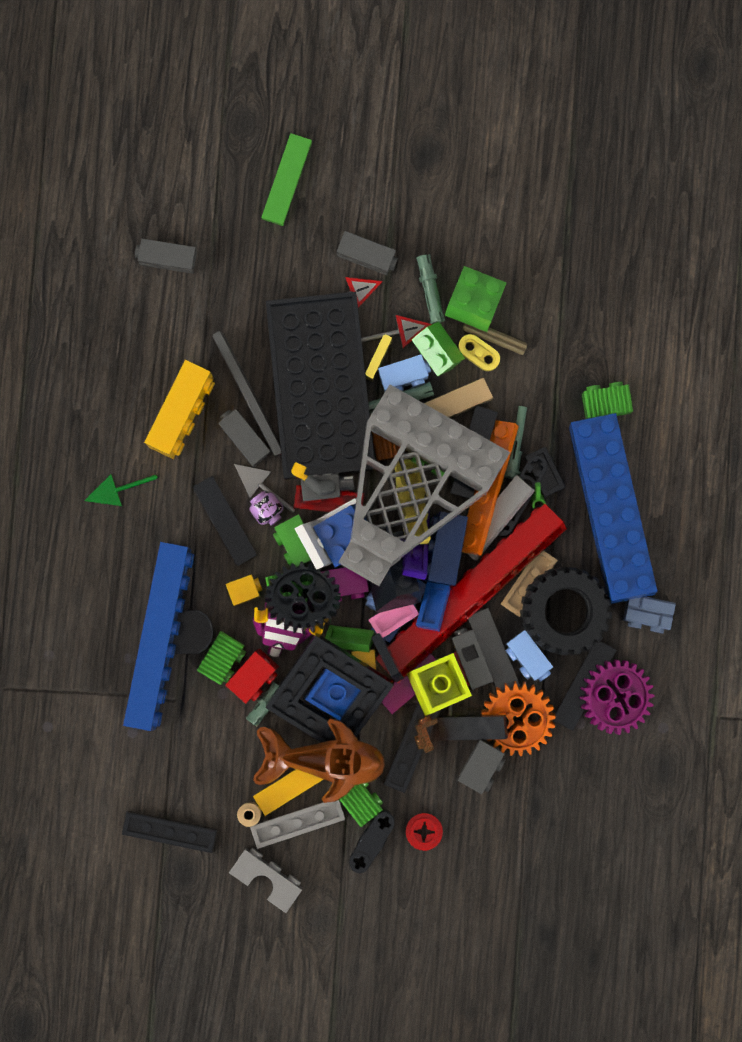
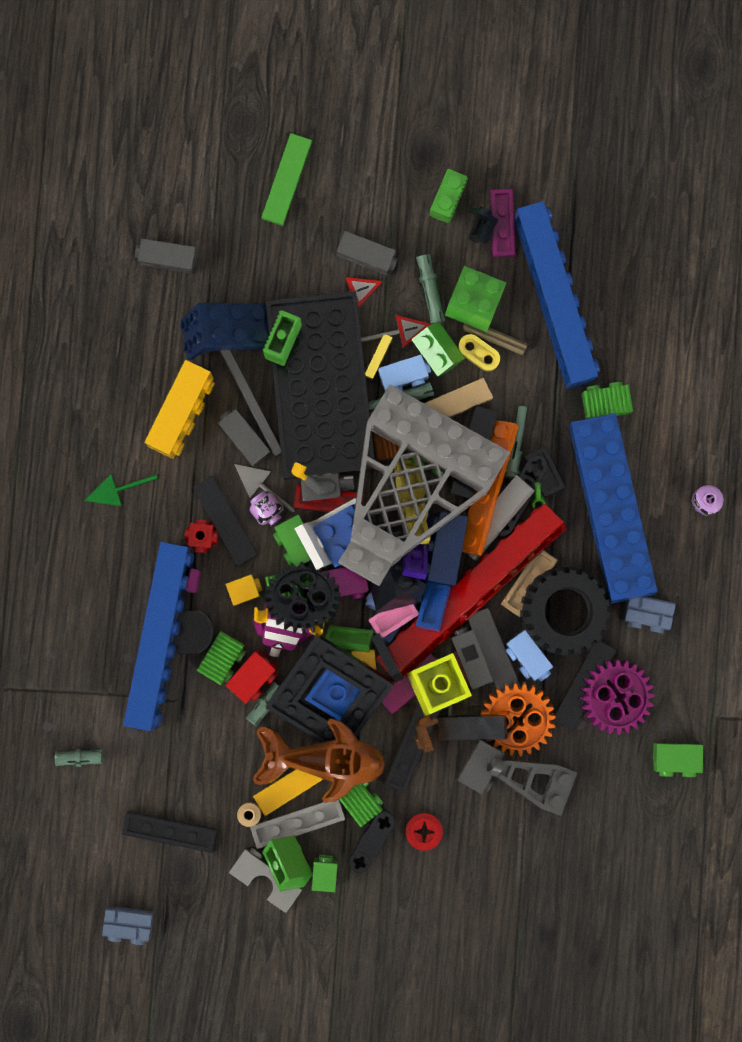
(78, 757): none -> sand green pin
(128, 924): none -> sand blue brick
(193, 581): none -> magenta tile
(207, 542): none -> red brick
(224, 327): none -> dark blue bracket
(282, 338): none -> bright green brick
(287, 863): none -> bright green brick
(324, 873): none -> bright green brick
(448, 196): none -> bright green brick
(484, 225): none -> black bracket
(504, 232): none -> magenta tile
(555, 295): none -> blue brick
(556, 789): none -> dark grey plate
(677, 758): none -> bright green brick
(702, 506): none -> lavender head

